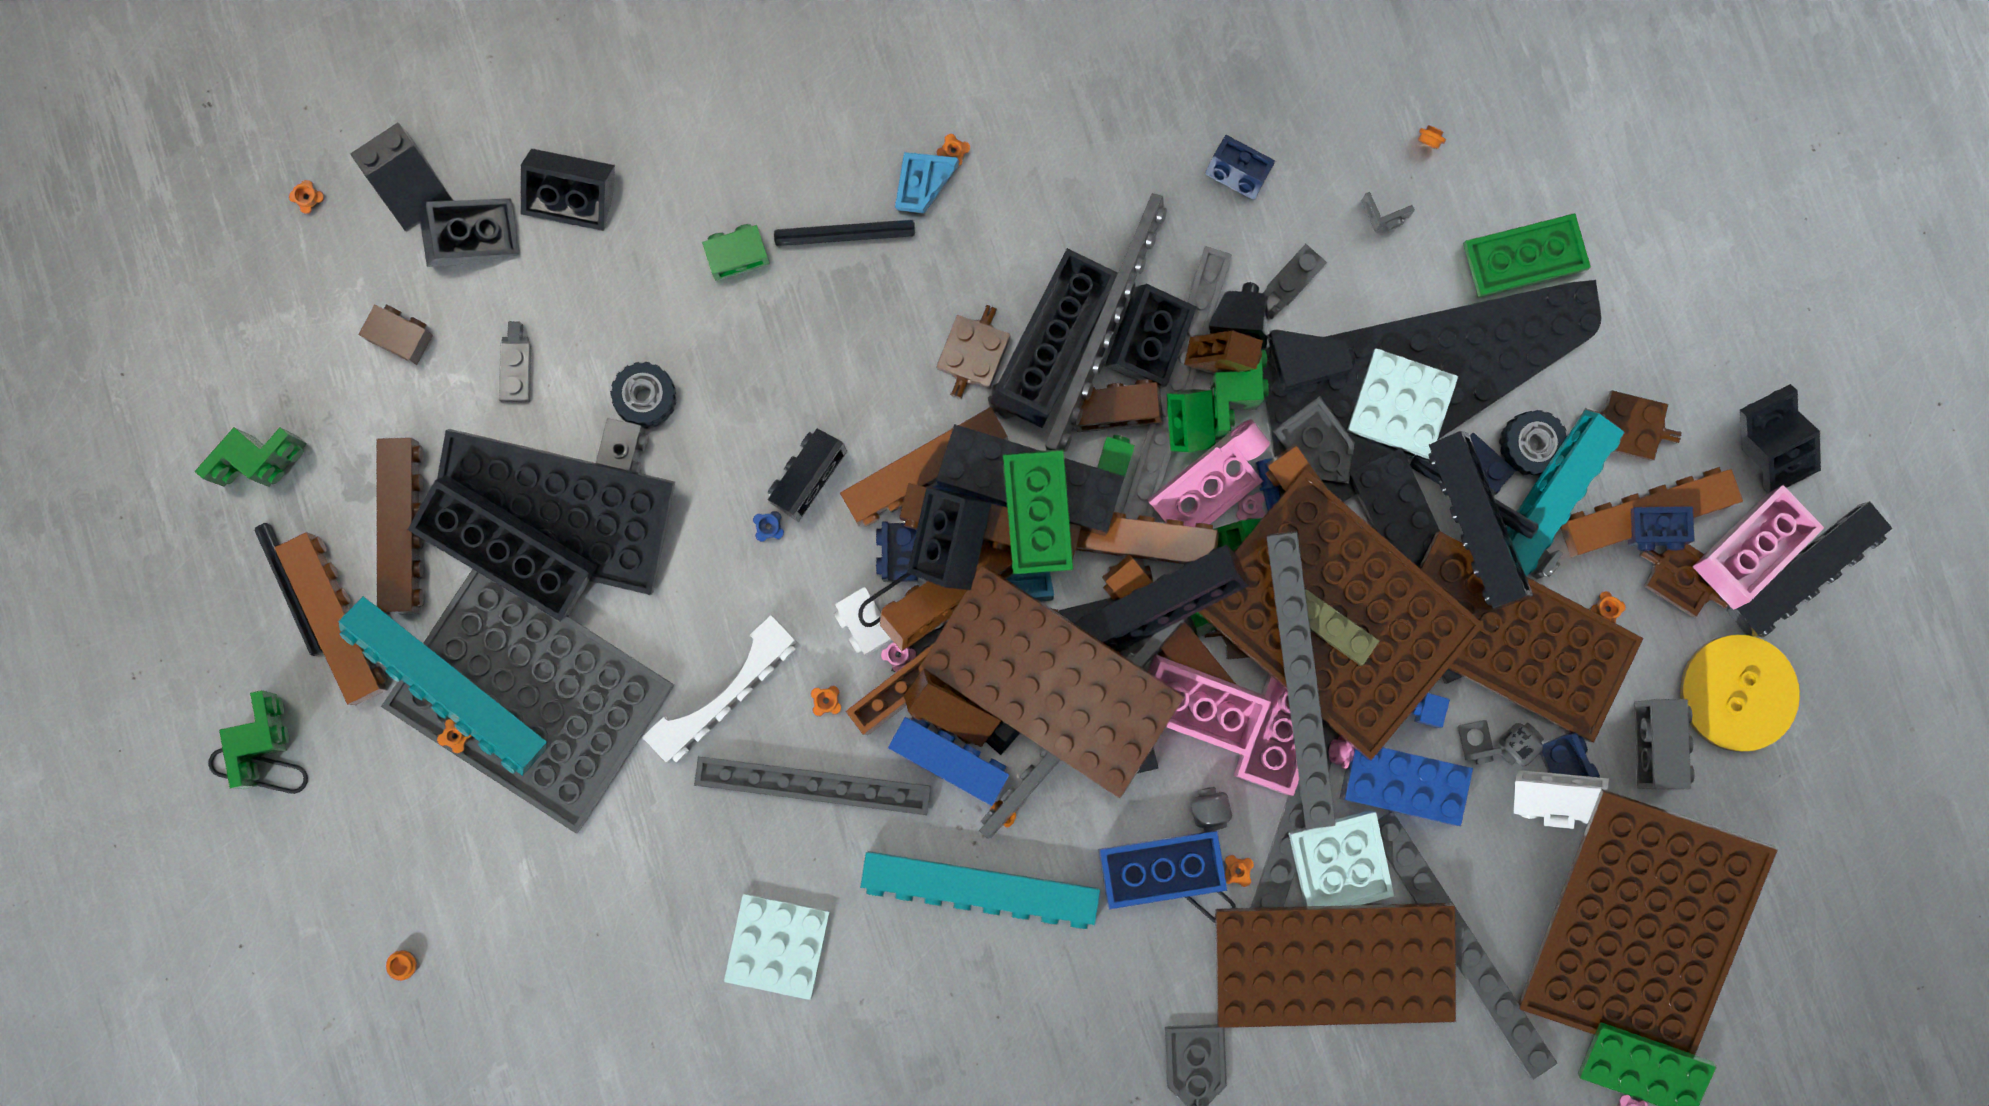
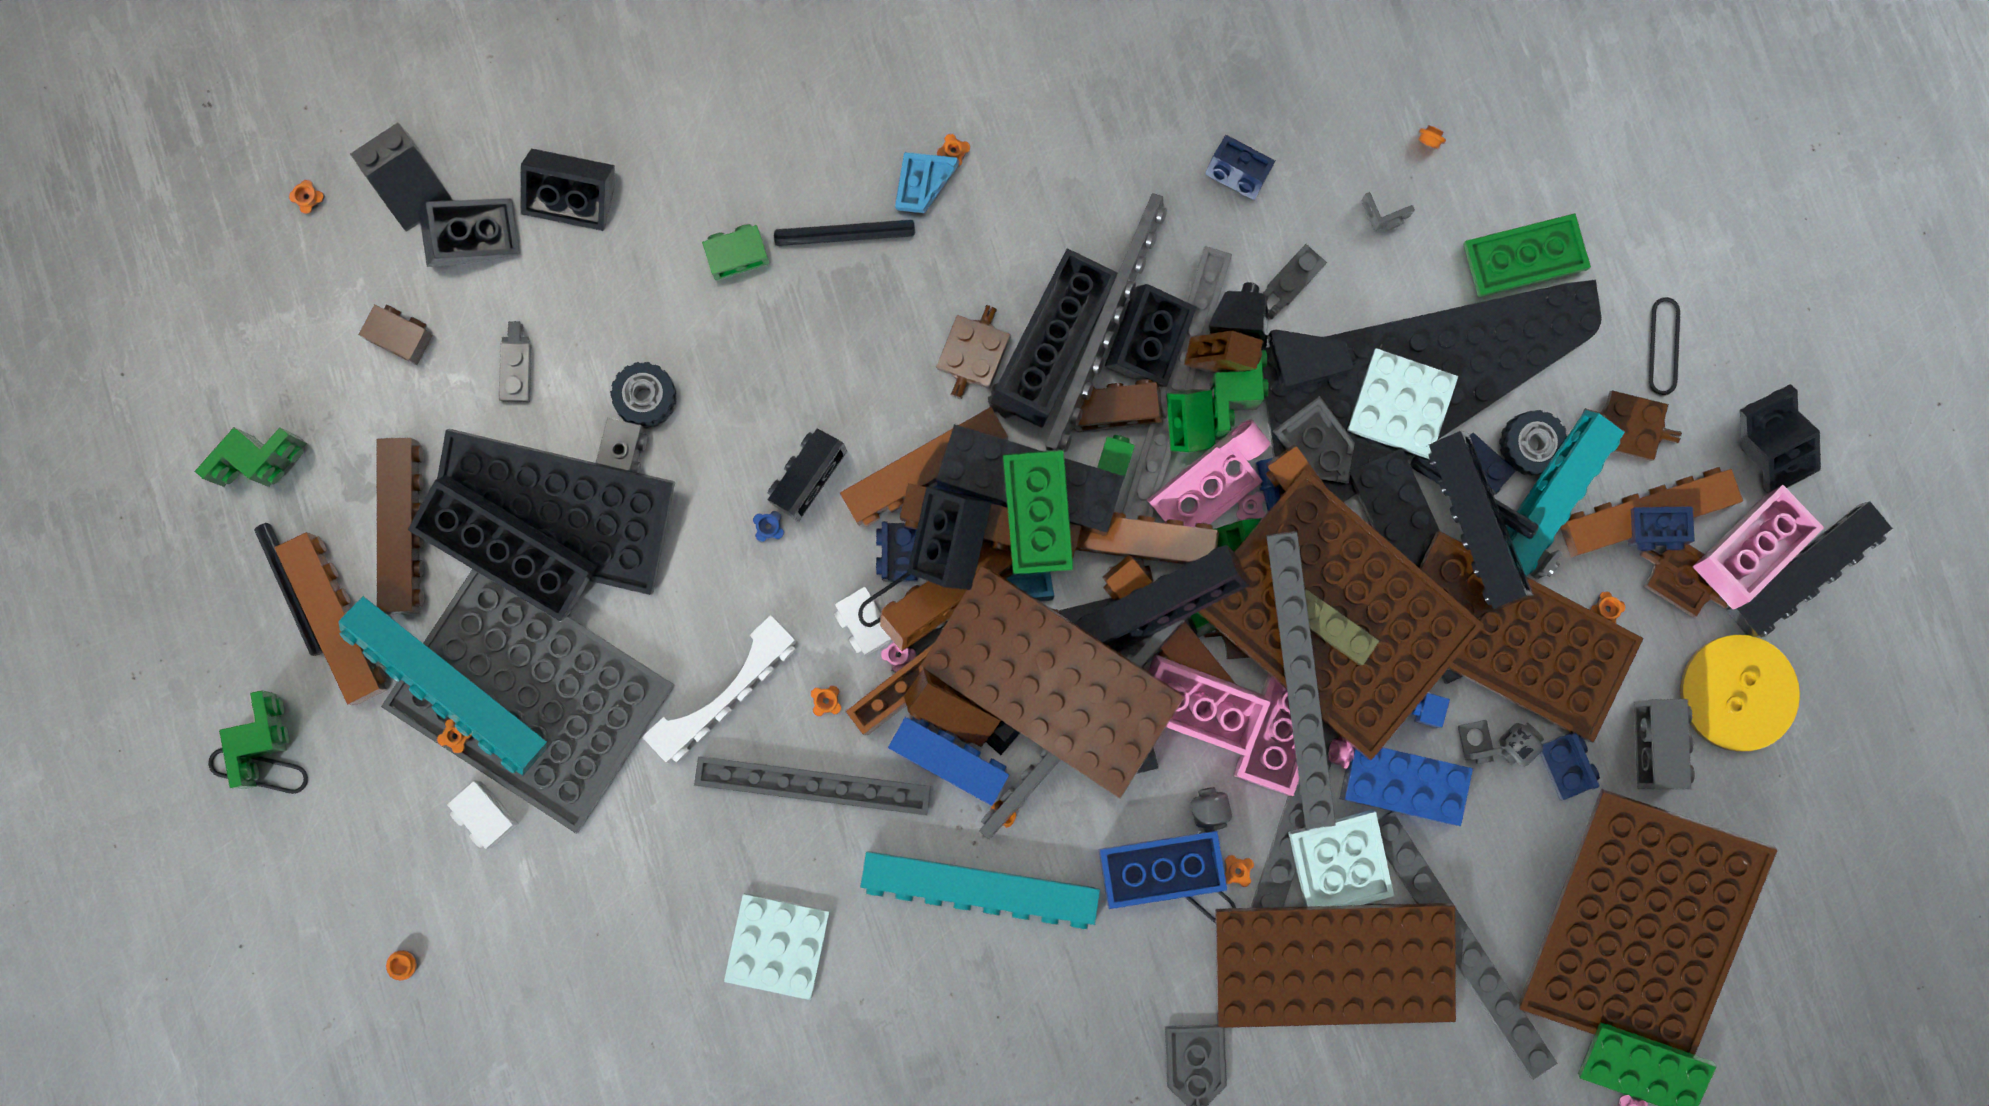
(481, 815): none -> white brick
(1556, 794): white piece -> none
(1652, 346): none -> black piece

